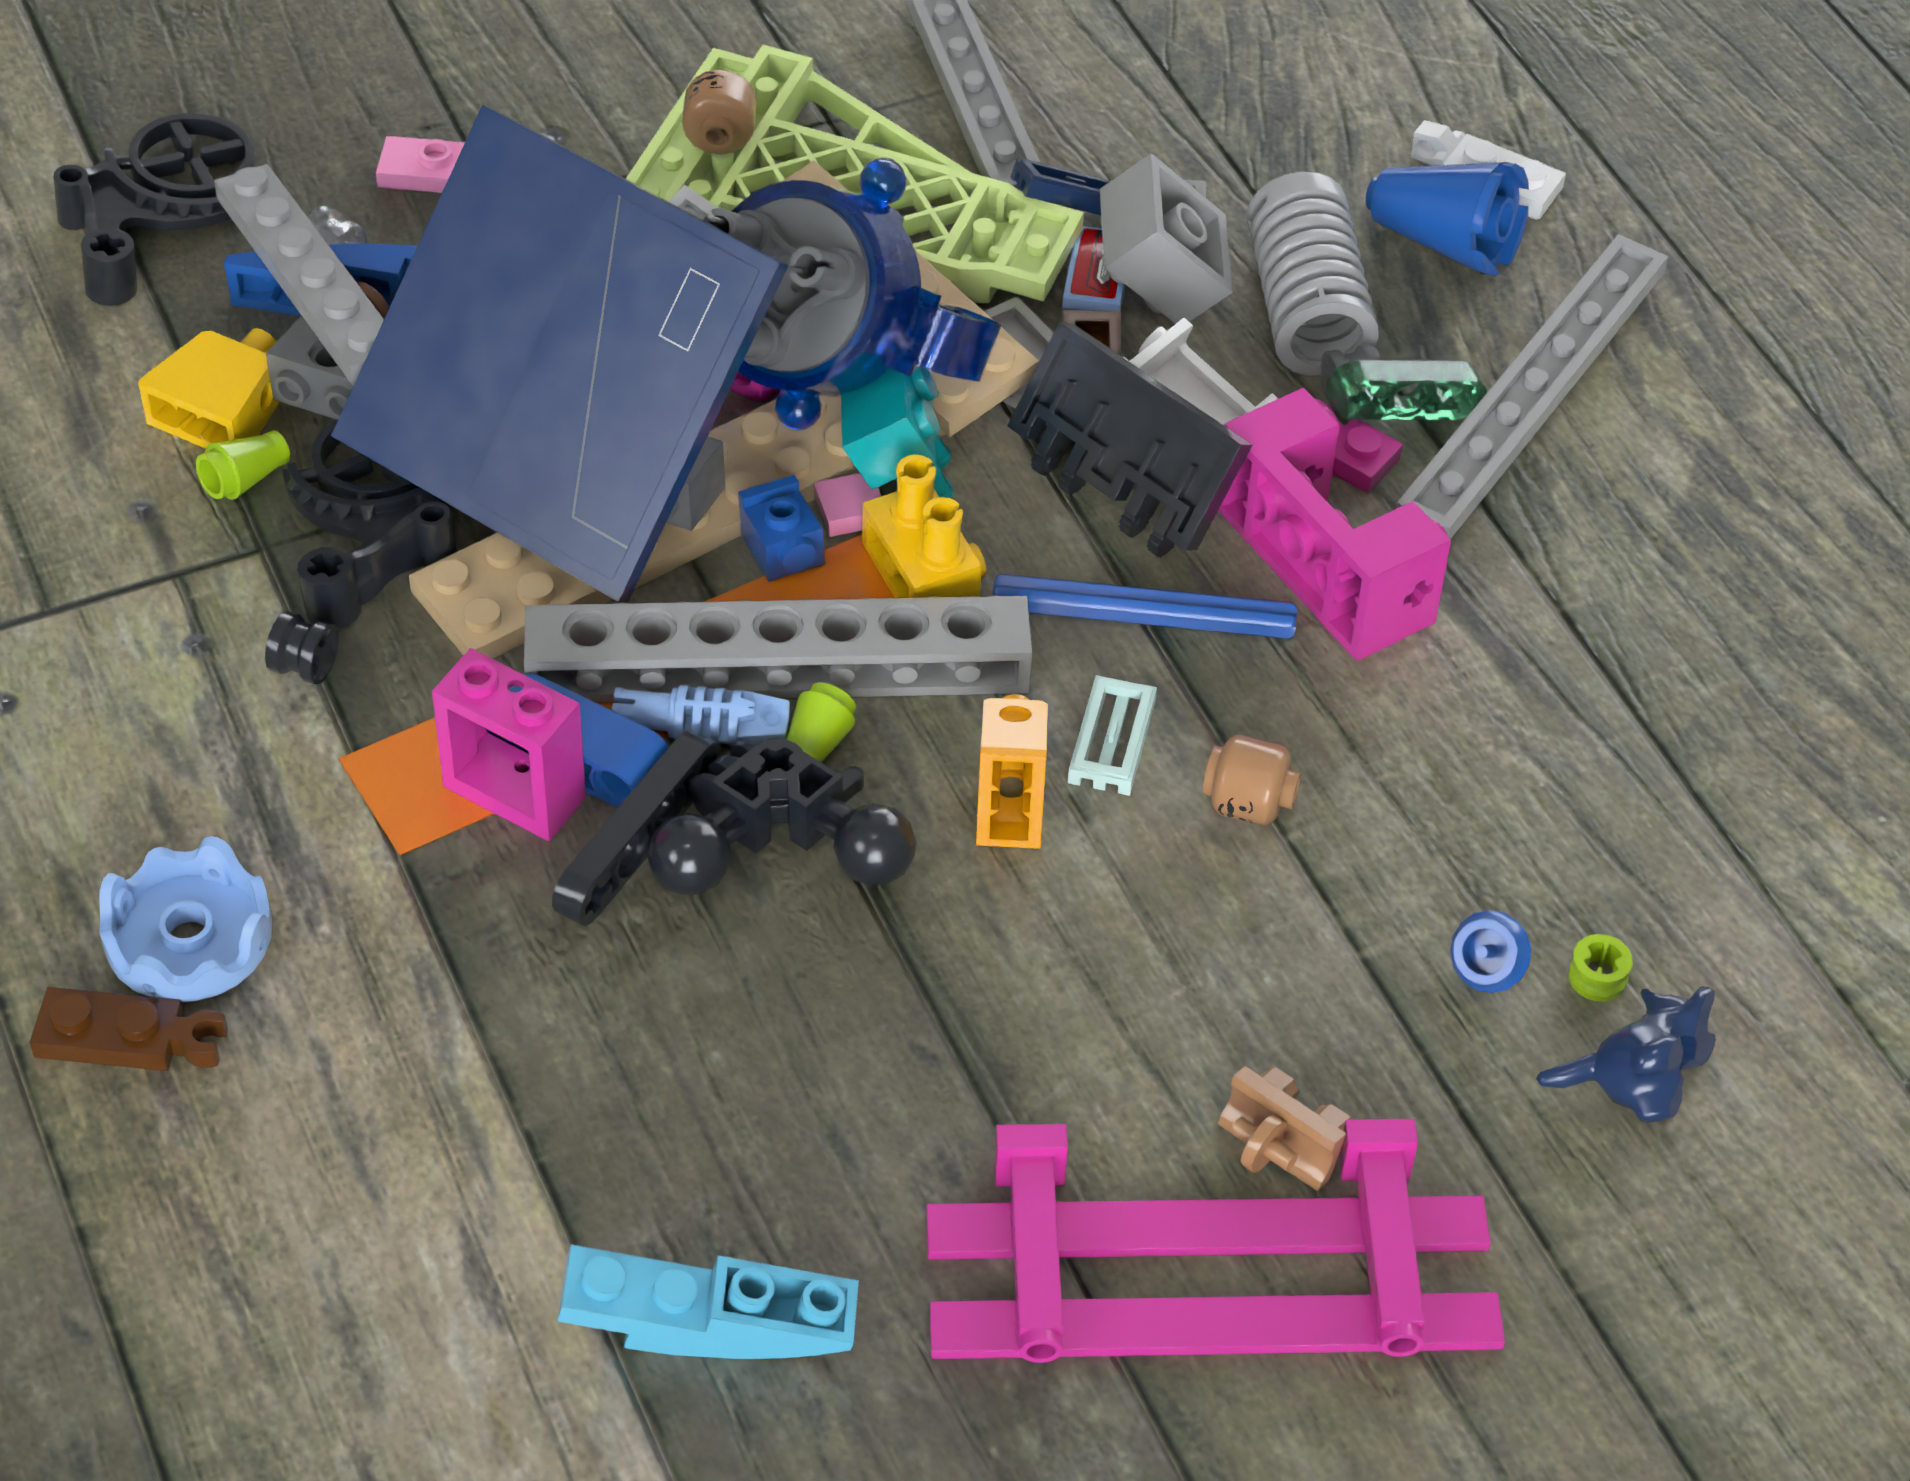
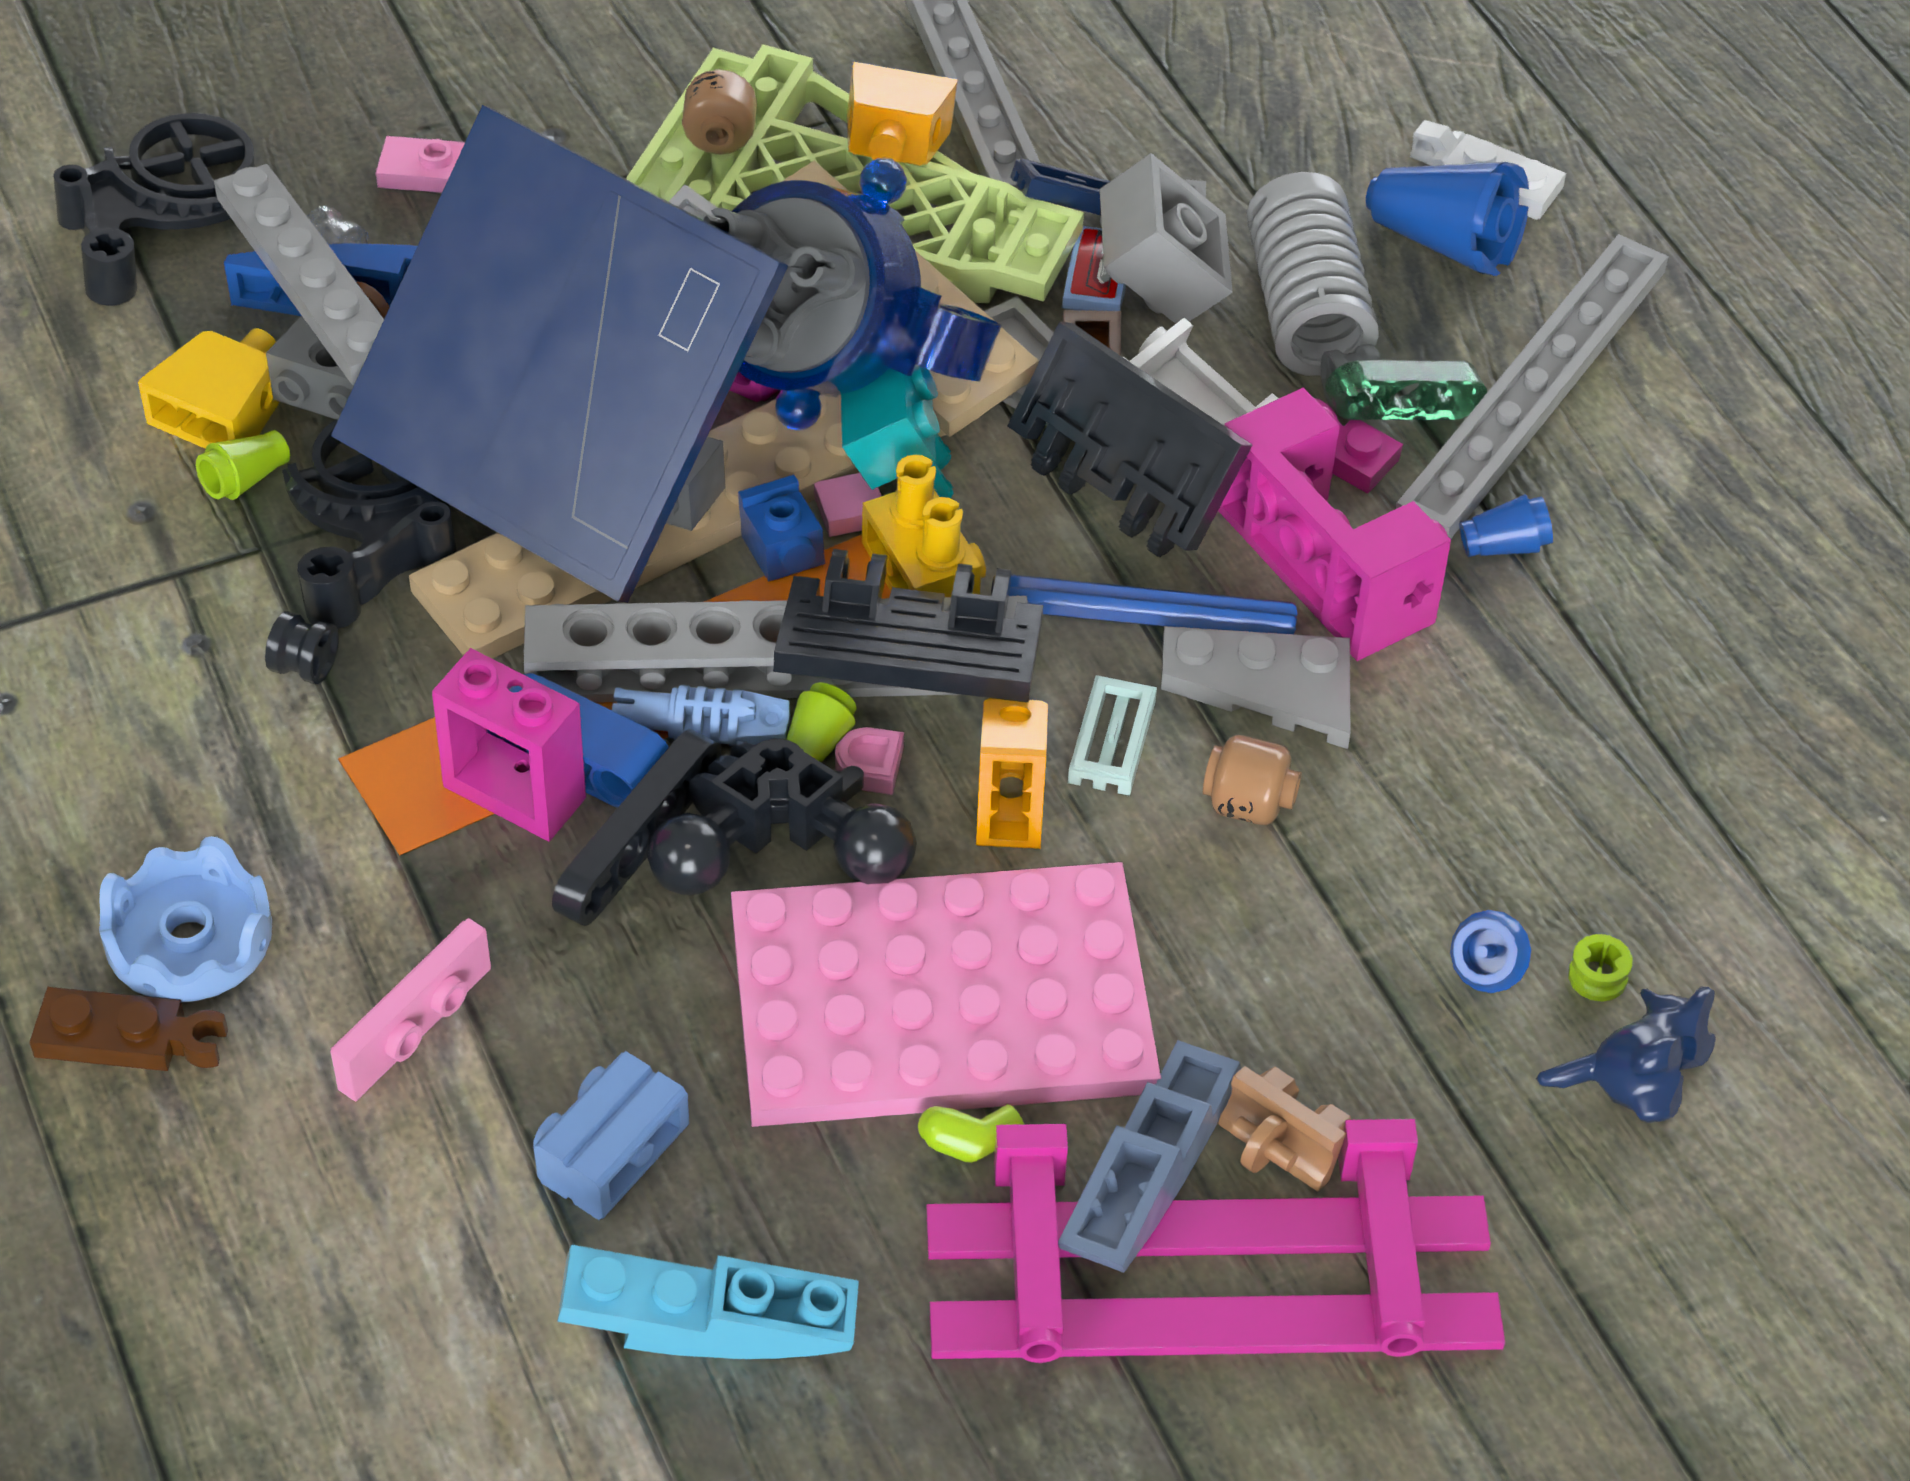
(410, 1009): none -> bright pink plate
(610, 1134): none -> medium blue brick
(876, 753): none -> bright pink tile
(898, 113): none -> light orange torso
(911, 637): none -> black hinge
(941, 994): none -> bright pink plate
(962, 1134): none -> lime arm
(1150, 1157): none -> sand blue slope
(1276, 674): none -> light grey wing
(1508, 529): none -> blue cone

